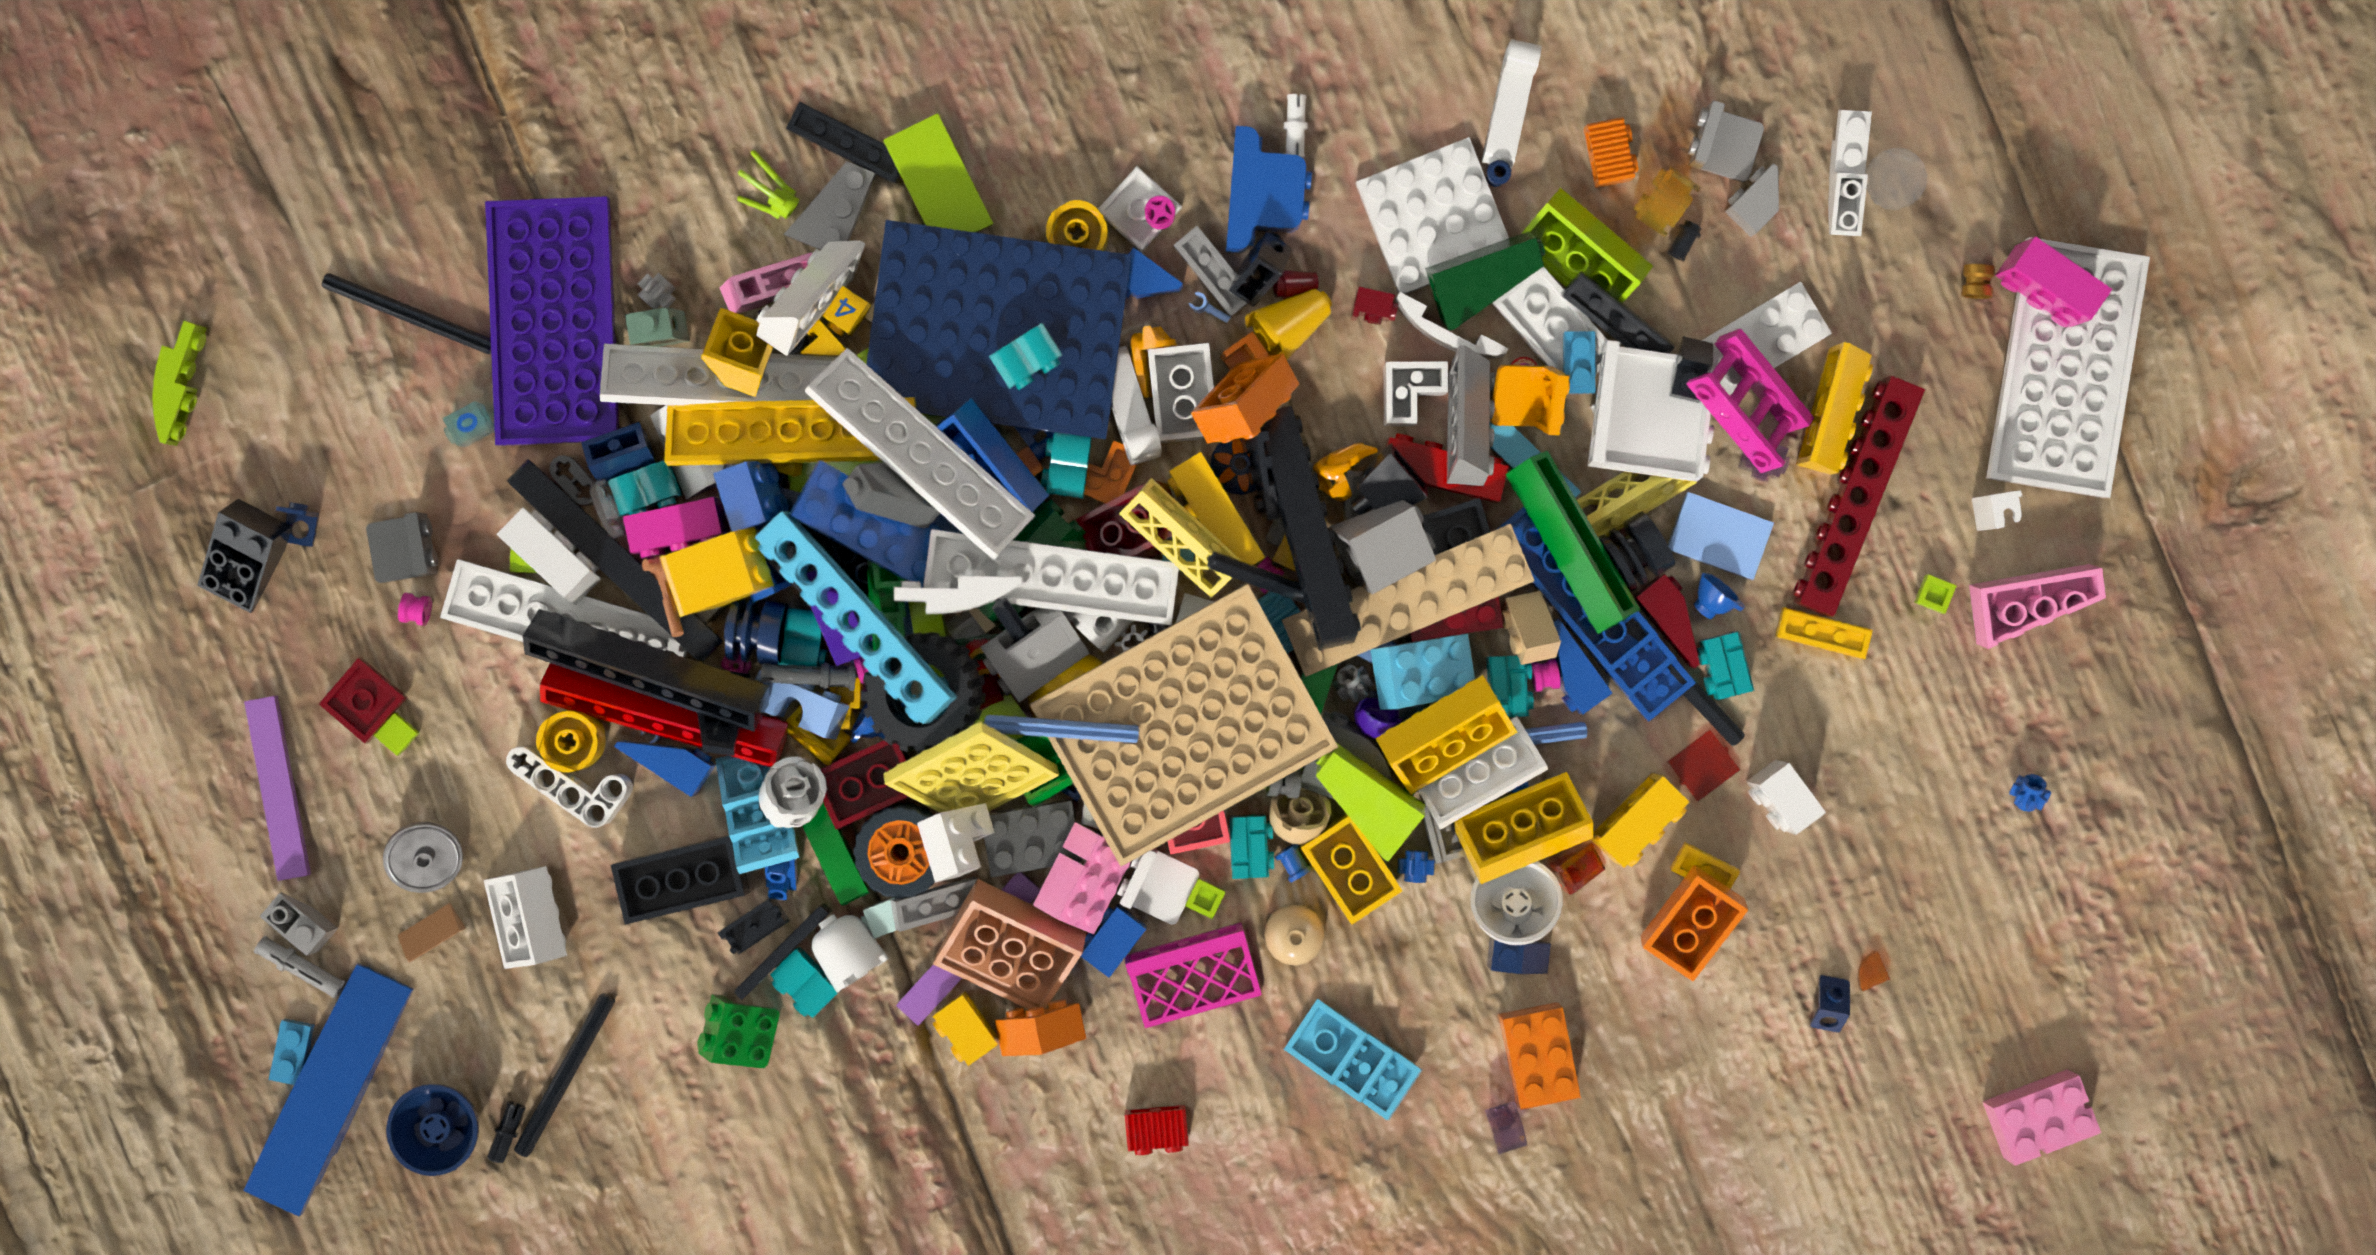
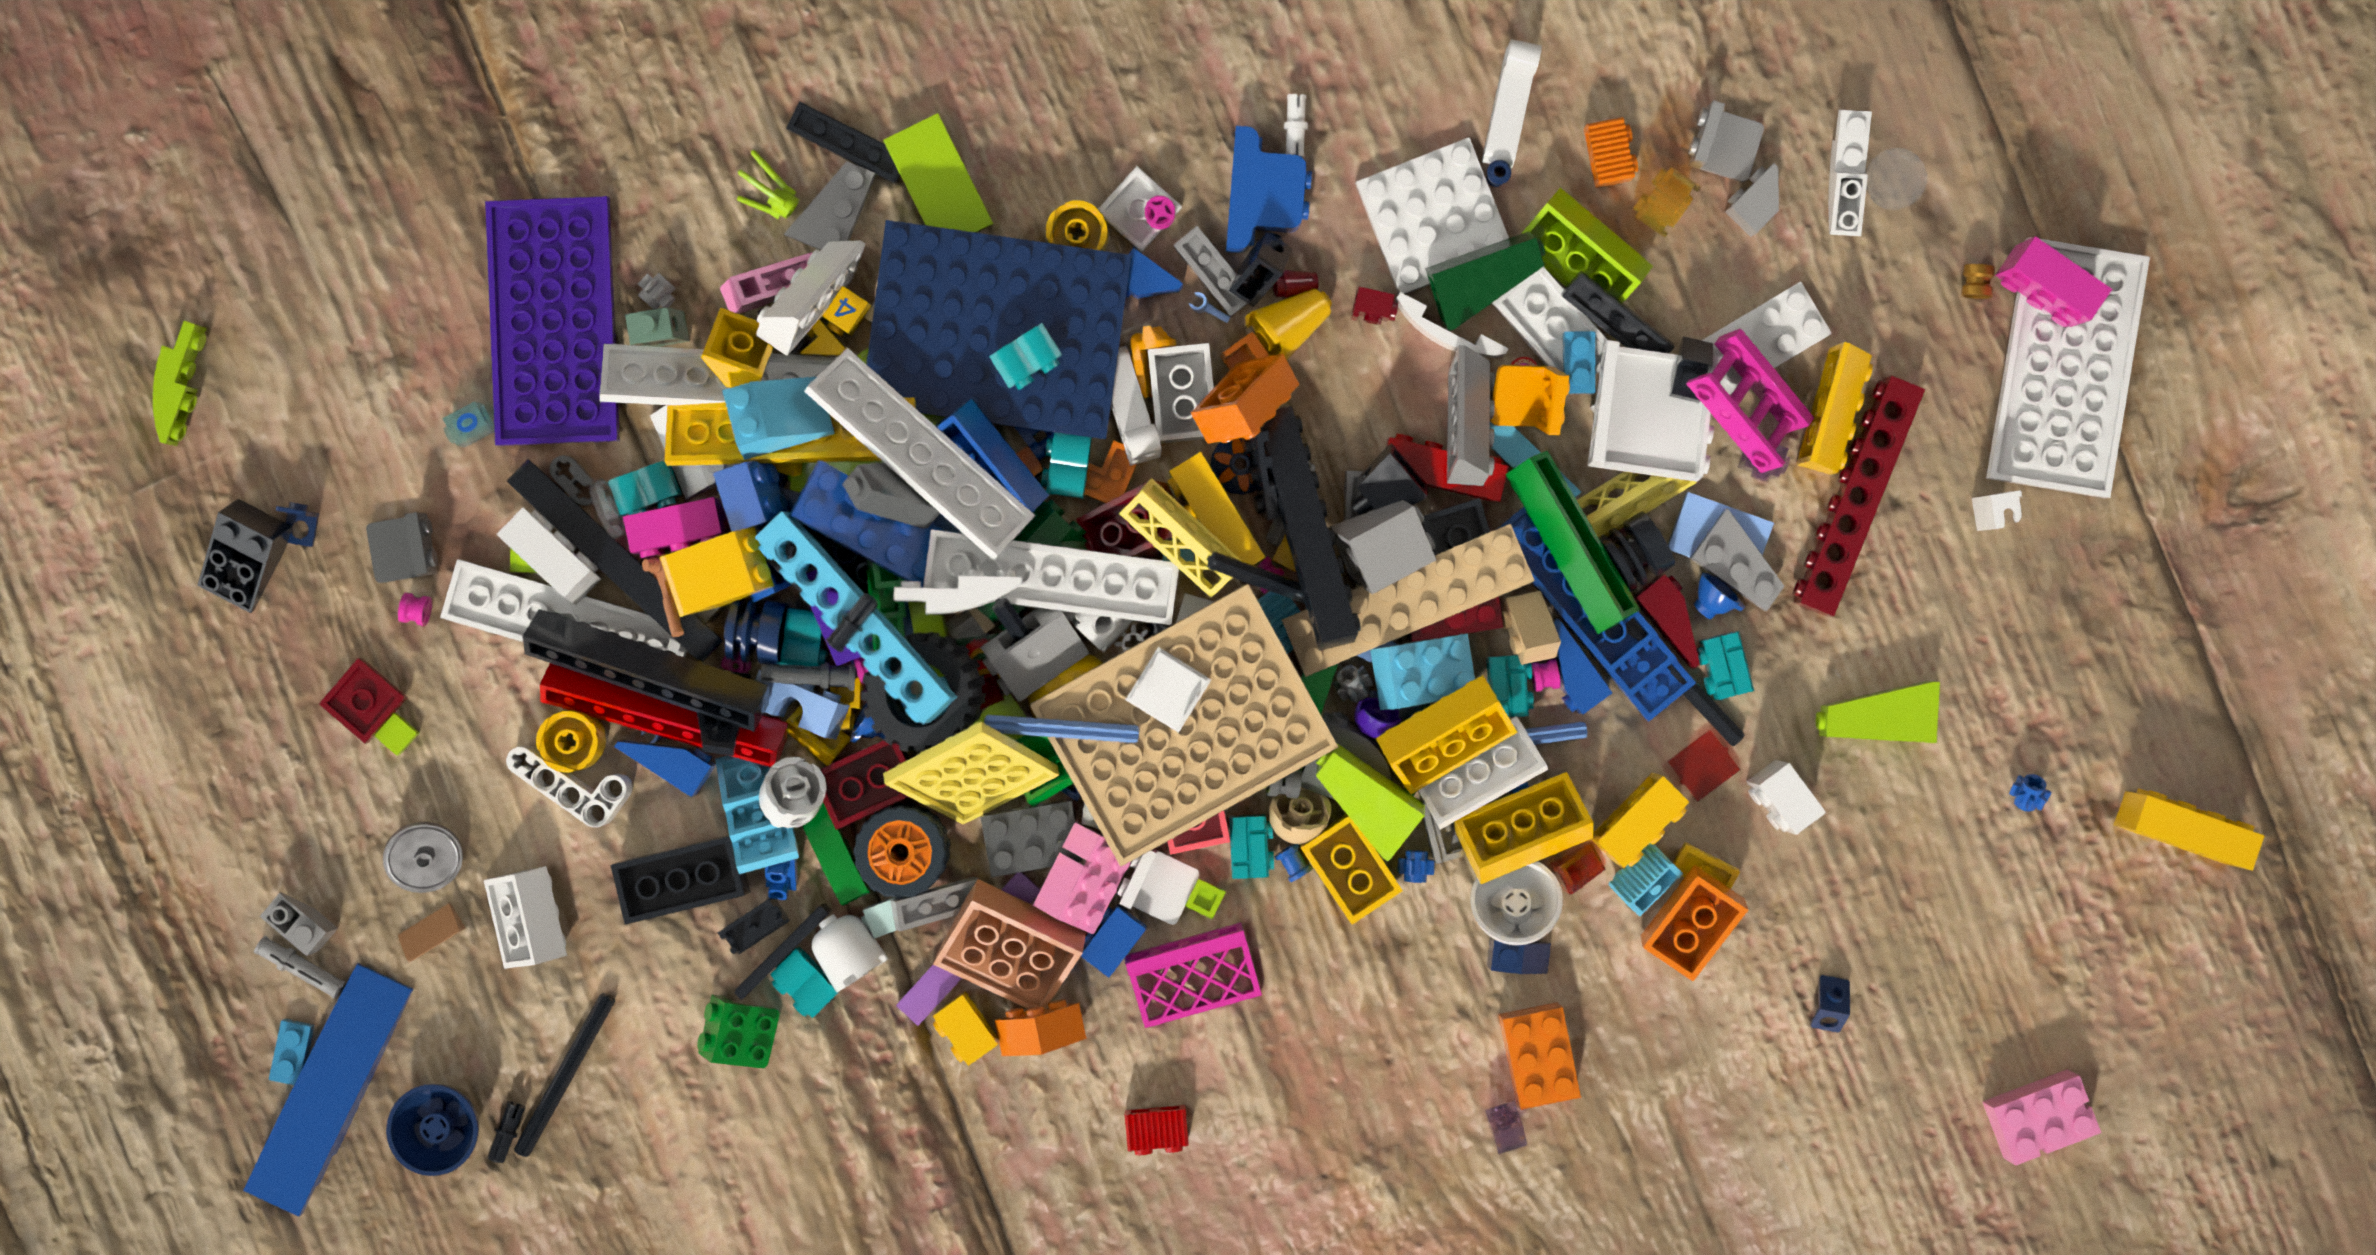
(277, 788): medium lavender tile -> none
(407, 313): black axle -> none
(618, 452): dark blue brick -> none
(775, 415): none -> medium azure slope
(852, 622): none -> black axle
(951, 839): white brick -> none
(1168, 689): none -> white piece
(1294, 934): tan cylinder -> none
(1335, 465): light orange hair -> none
(1353, 1059): medium azure slope -> none
(1405, 382): white brick -> none
(1646, 880): none -> medium azure brick
(1684, 240): black pin -> none
(1737, 562): none -> light grey wing
(1823, 633): yellow tile -> none
(1871, 971): clear orange tile -> none
(1892, 715): none -> lime slope
(1935, 594): lime plate -> none
(2020, 603): bright pink wedge -> none
(2189, 828): none -> yellow brick

